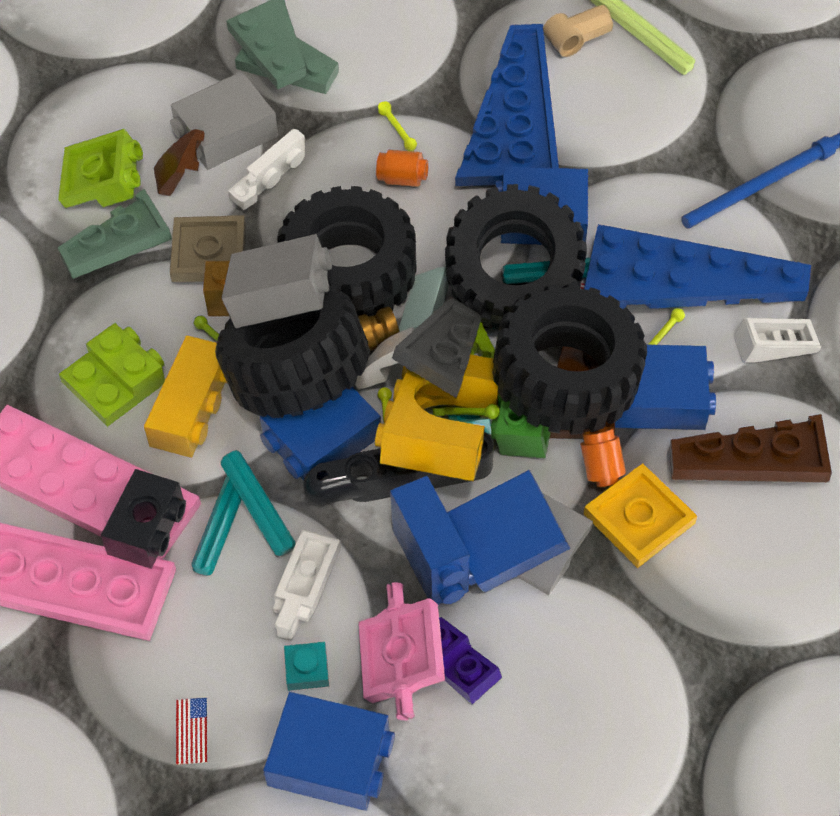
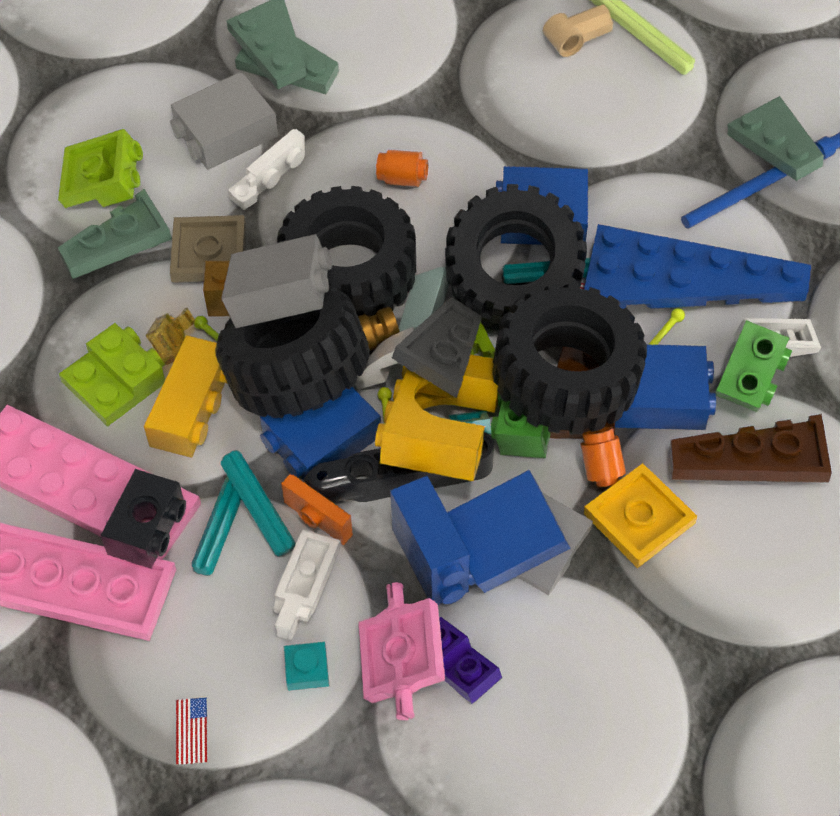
(168, 334): none -> clear yellow plate
(175, 160): reddish brown slope -> none
(316, 509): none -> orange plate
(329, 751): blue brick -> none
(384, 108): neon yellow hinge -> none
(491, 411): lime hinge -> none
(515, 114): blue wing -> none
(753, 366): none -> bright green brick
(778, 138): none -> sand green wing

